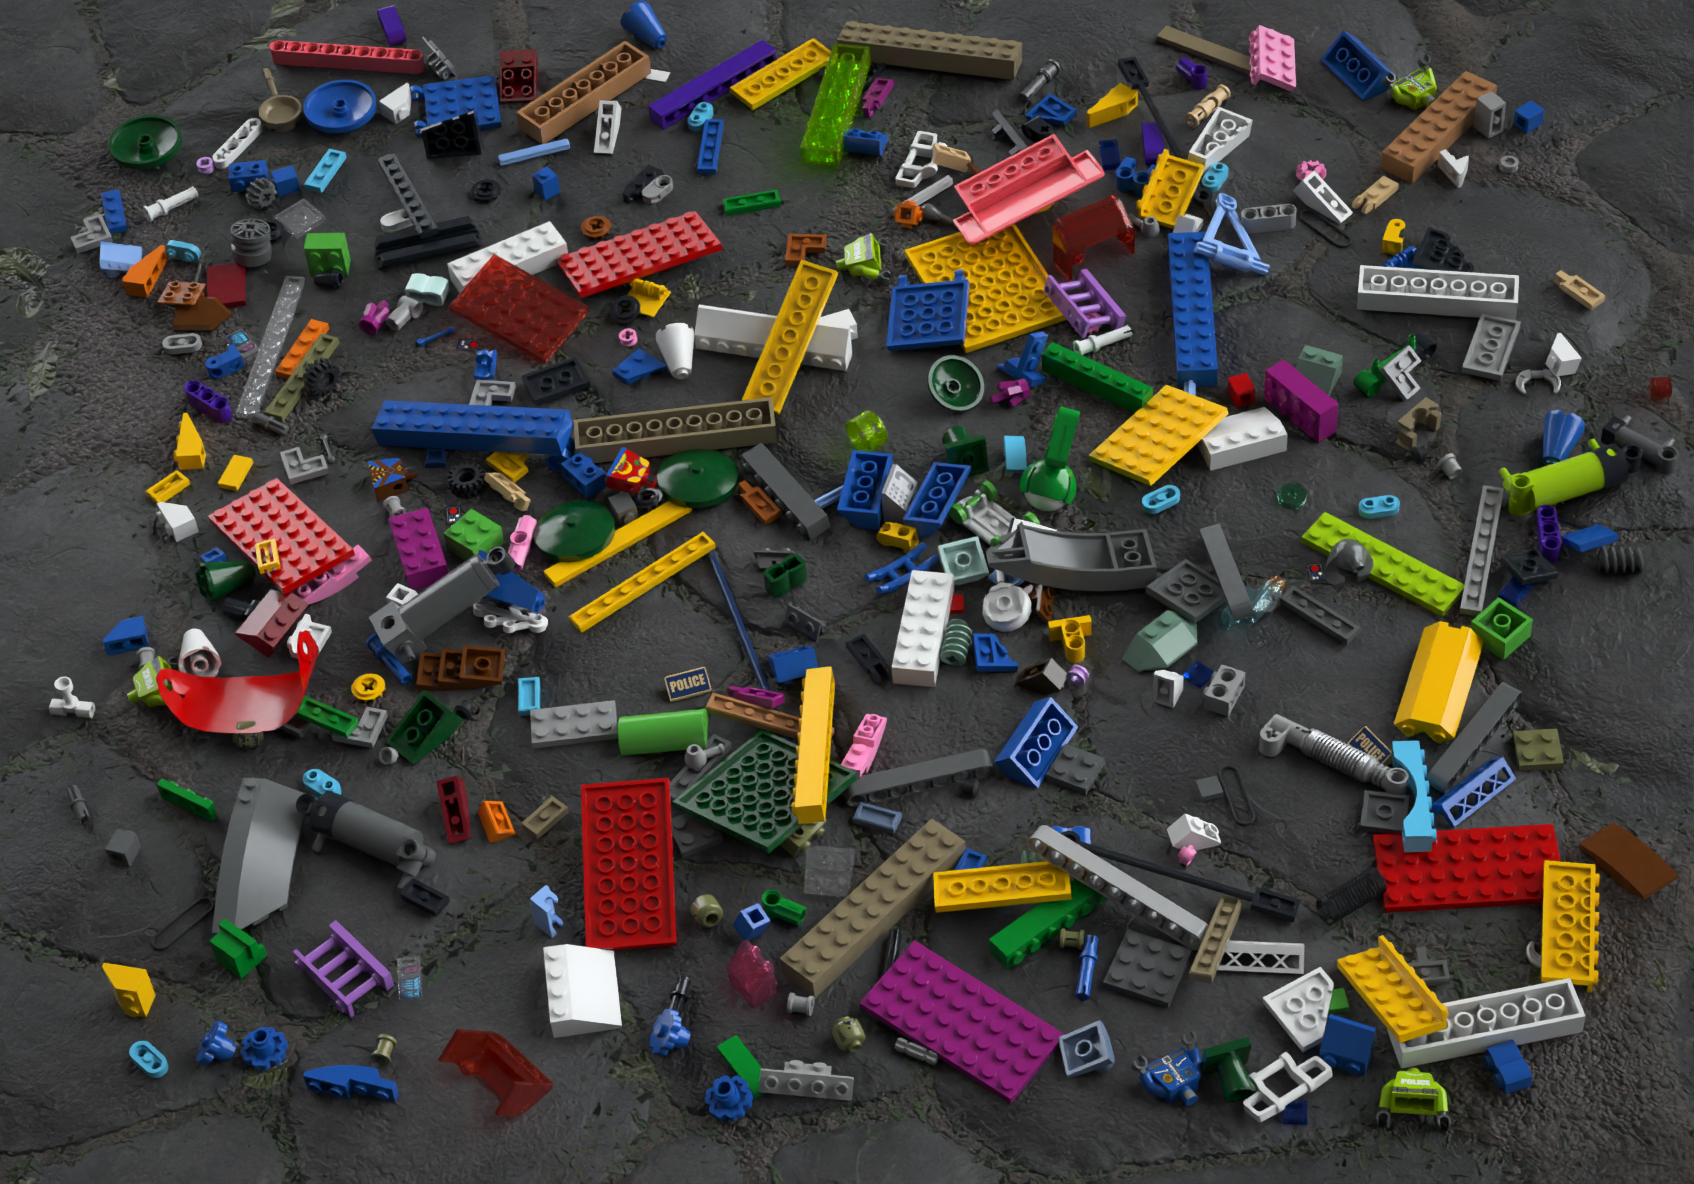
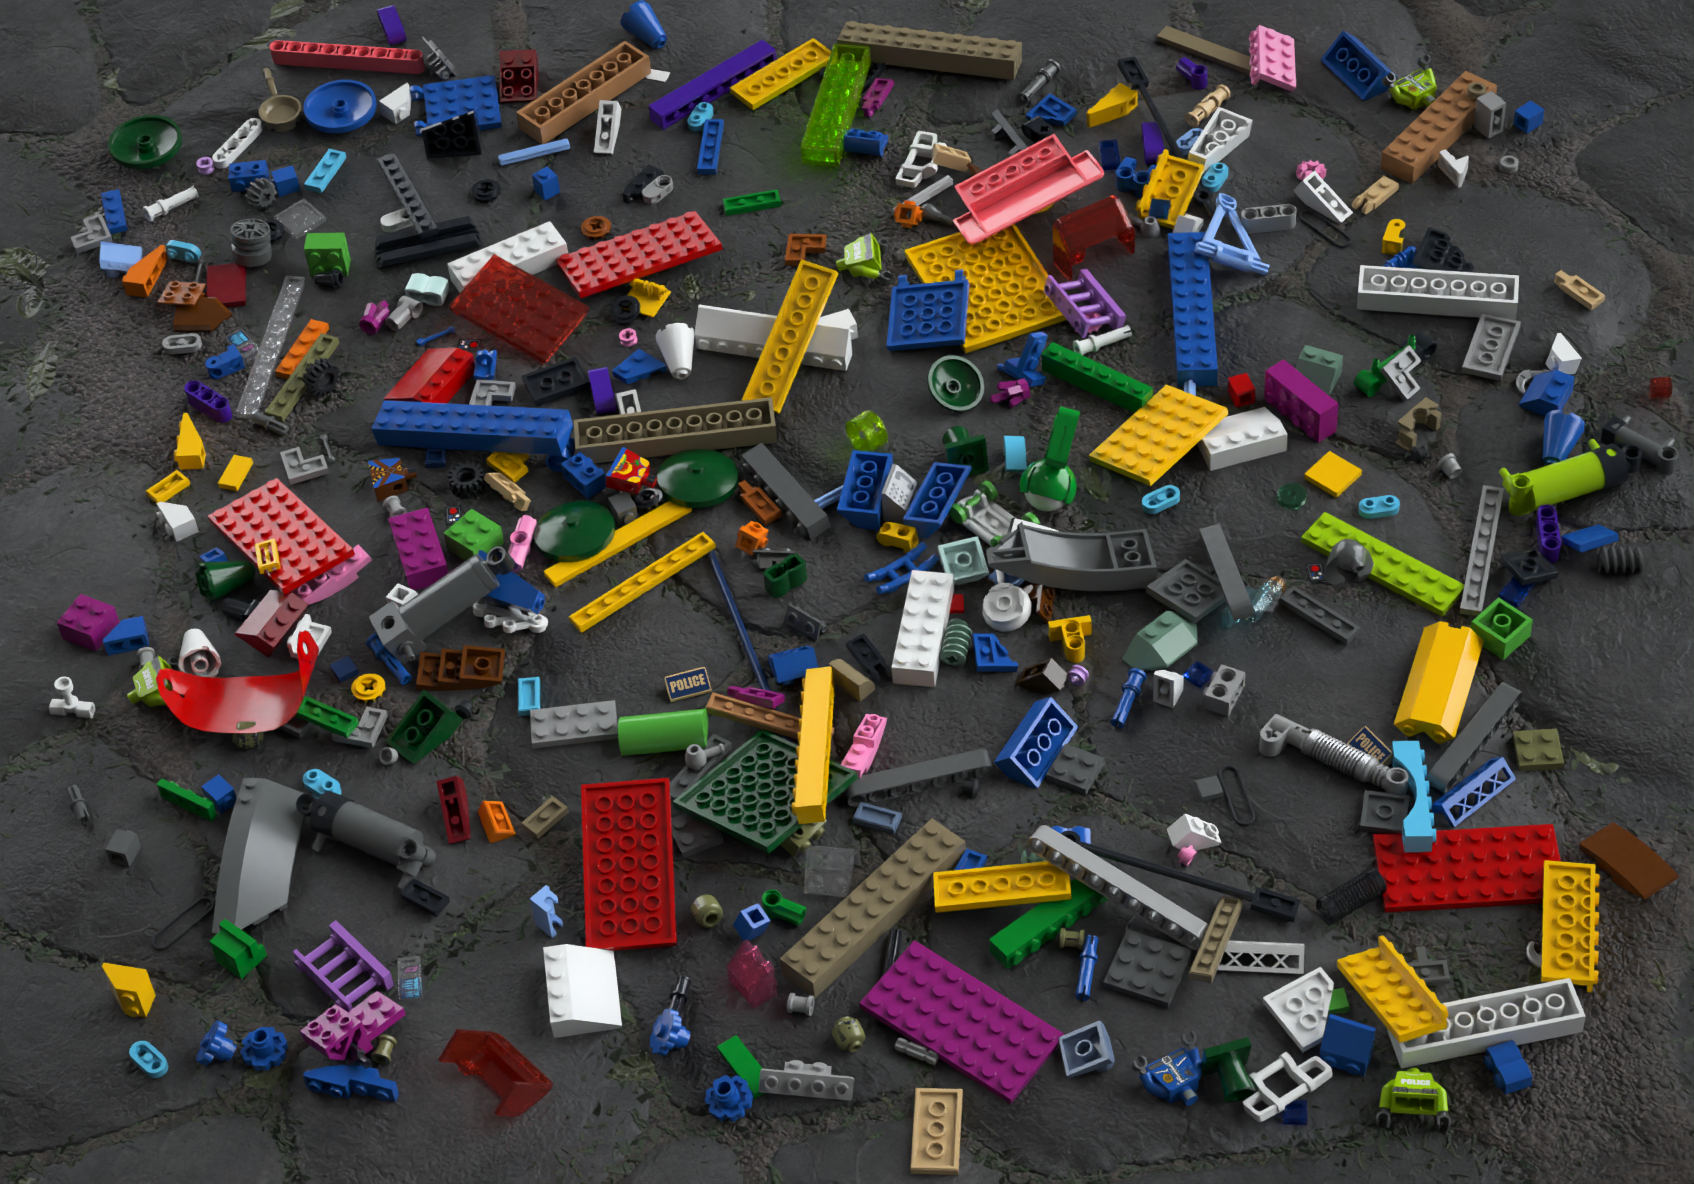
(88, 622): none -> magenta brick
(220, 793): none -> blue brick
(344, 669): none -> dark blue tile
(348, 1034): none -> magenta piece
(434, 376): none -> red slope
(602, 390): none -> dark purple beam
(627, 402): none -> white slope
(751, 537): none -> orange brick
(851, 680): none -> dark tan brick
(936, 1131): none -> tan tile
(1130, 690): none -> blue pin
(1160, 208): none -> clear blue tile
(1187, 141): none -> light blue beam
(1333, 474): none -> yellow tile
(1476, 90): none -> dark tan tile
(1548, 392): none -> blue slope

